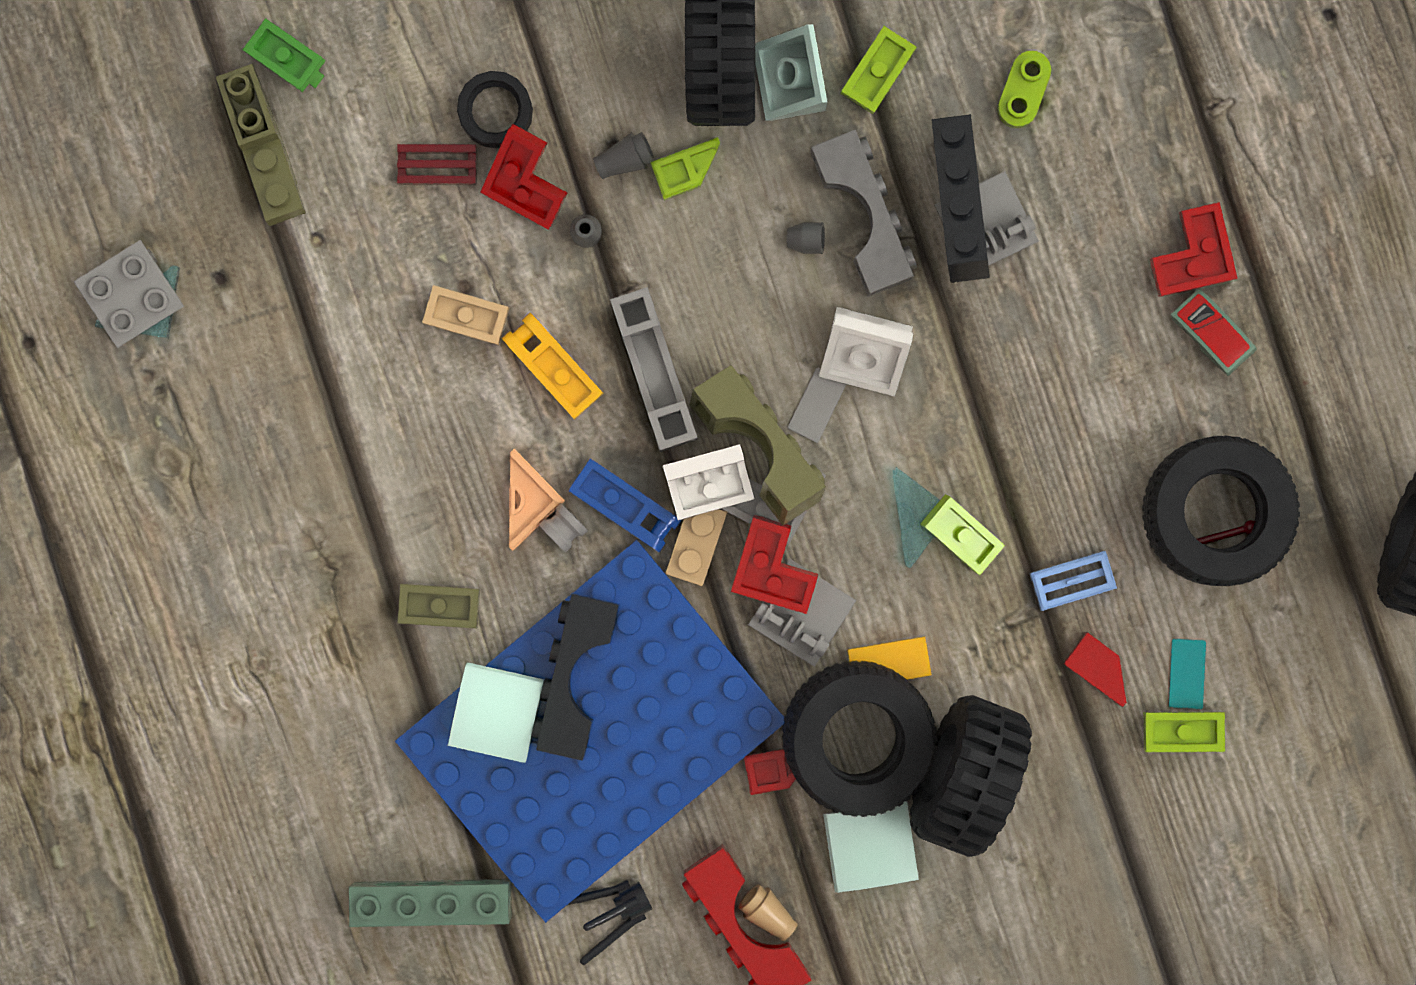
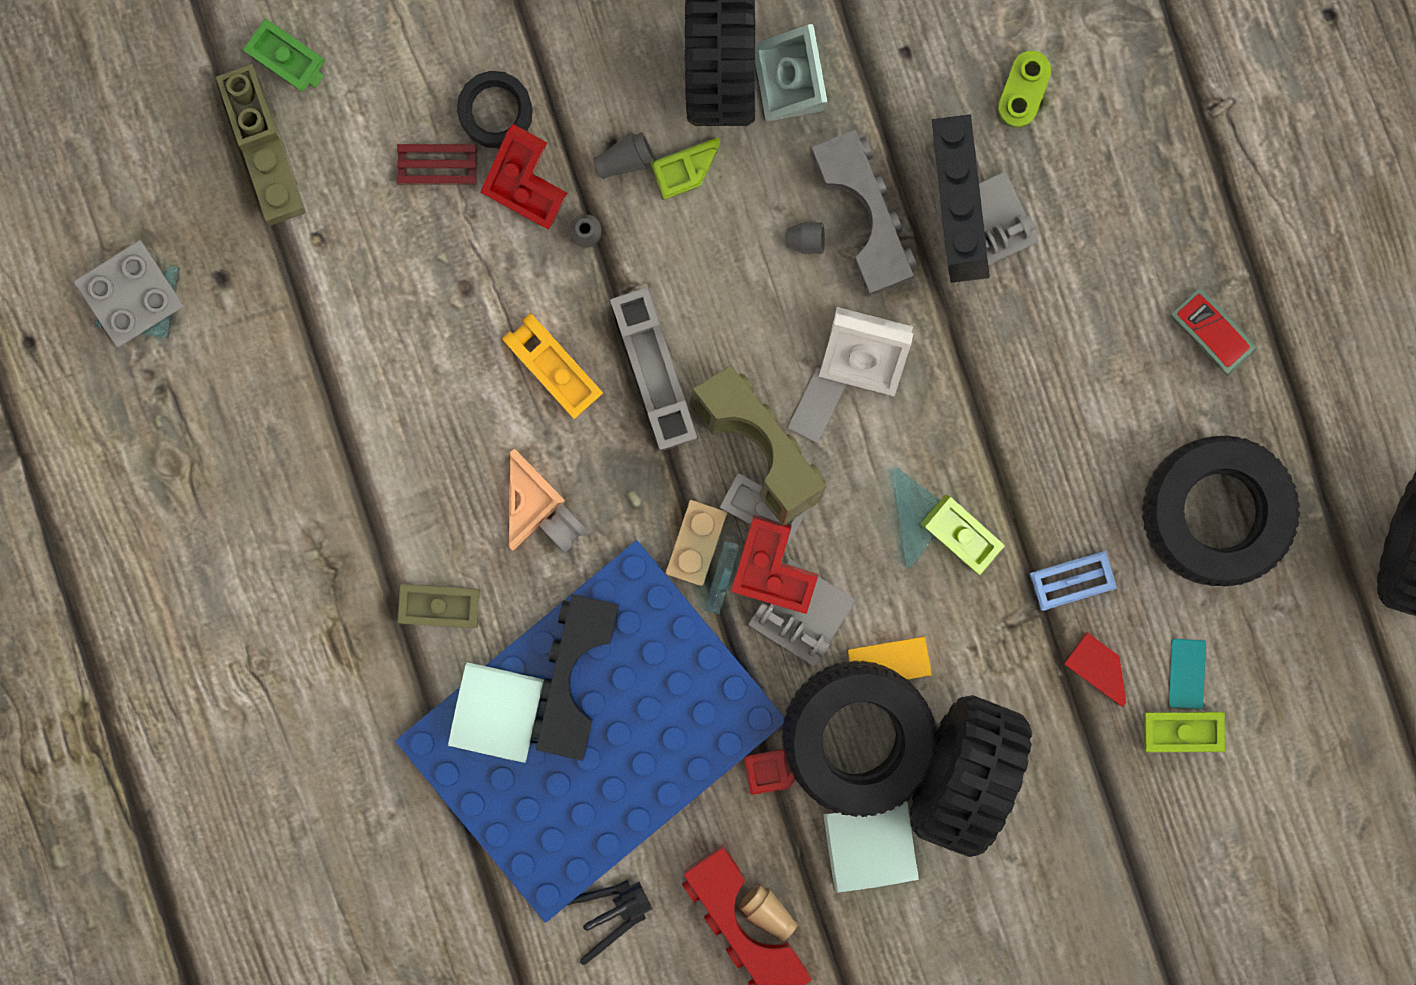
(430, 903): sand green brick -> none
(465, 315): tan plate -> none
(623, 504): blue plate -> none
(708, 482): white bracket -> none
(721, 577): none -> clear light blue tile
(878, 70): lime plate -> none
(1207, 257): red plate -> none
(1246, 528): dark red hinge -> none

